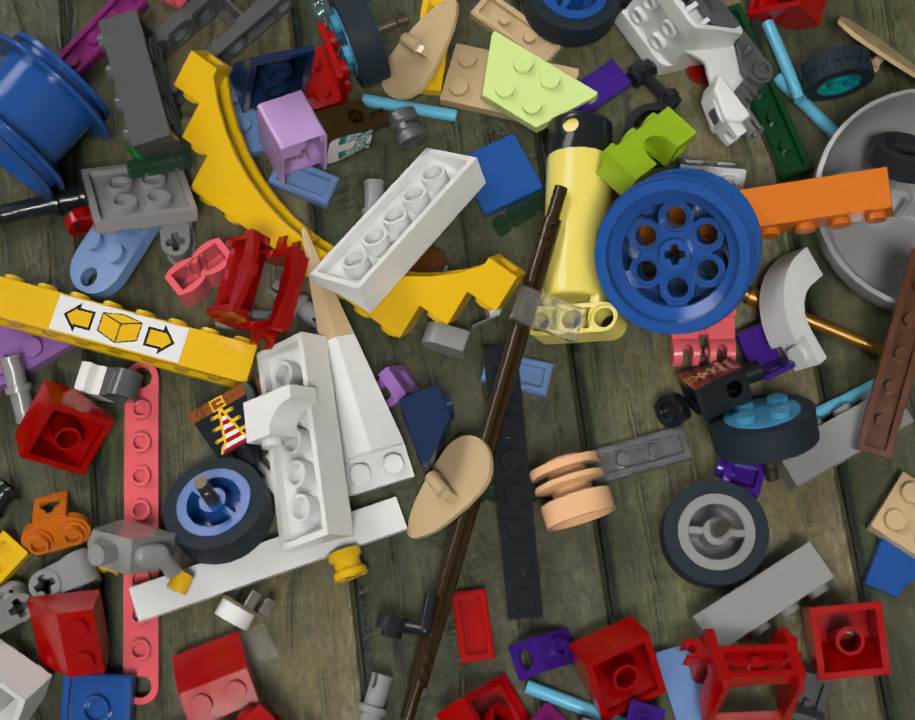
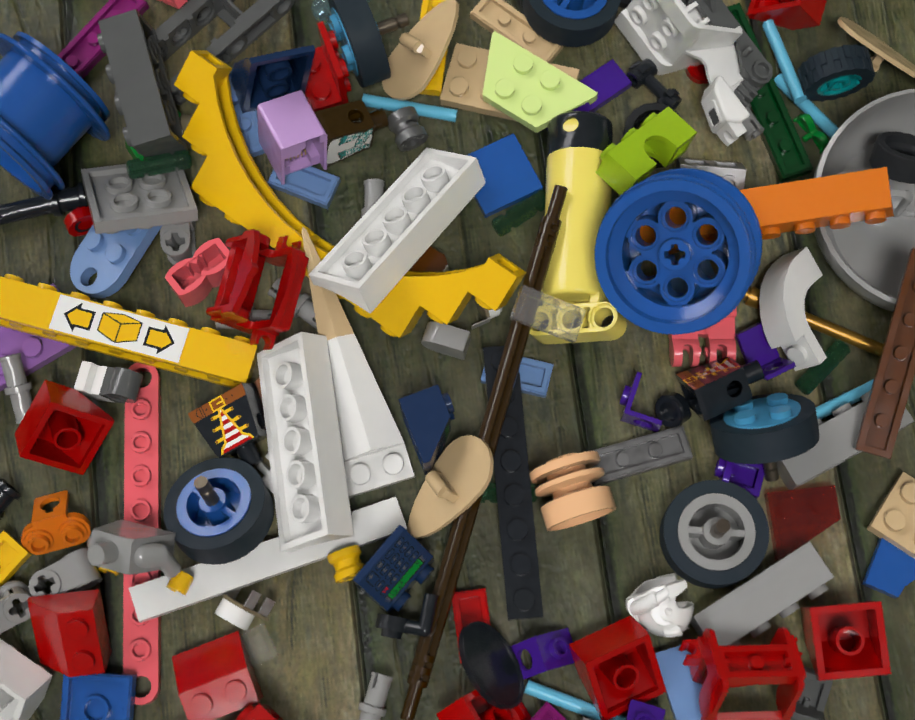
(275, 415): white arch -> none
(395, 570): none -> dark blue slope
(398, 382): medium lavender tile -> none
(491, 665): none -> black piece
(634, 417): none -> dark purple bracket
(656, 608): none -> white helmet
(800, 516): none -> clear red wing
(807, 124): none -> green piece
(818, 373): none -> clear green axle

